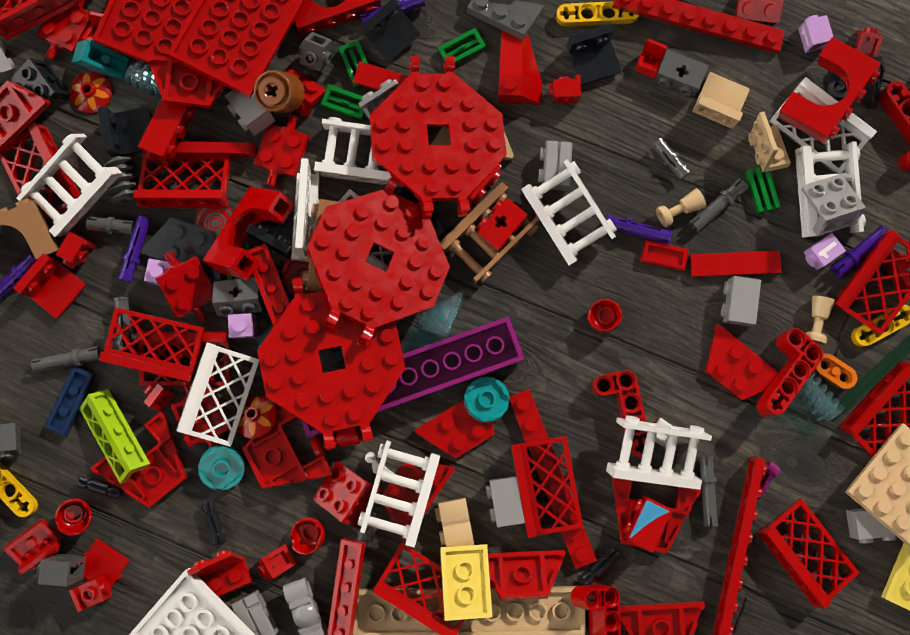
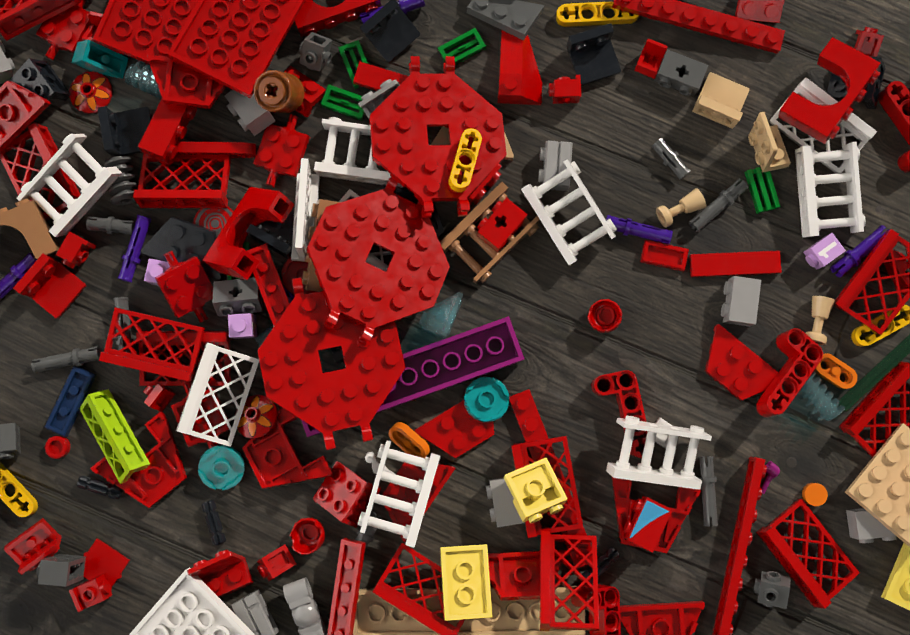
(57, 447): none -> red tile
(73, 516): red hair -> none
(343, 438): red piece -> none
(408, 440): none -> orange plate
(455, 523): tan brick -> none
(472, 153): none -> yellow beam
(535, 491): none -> light yellow plate
(548, 585): none -> red fence
(772, 589): none -> dark grey brick
(814, 494): none -> orange tile
(815, 33): lavender brick -> none
(835, 204): light grey bracket -> none

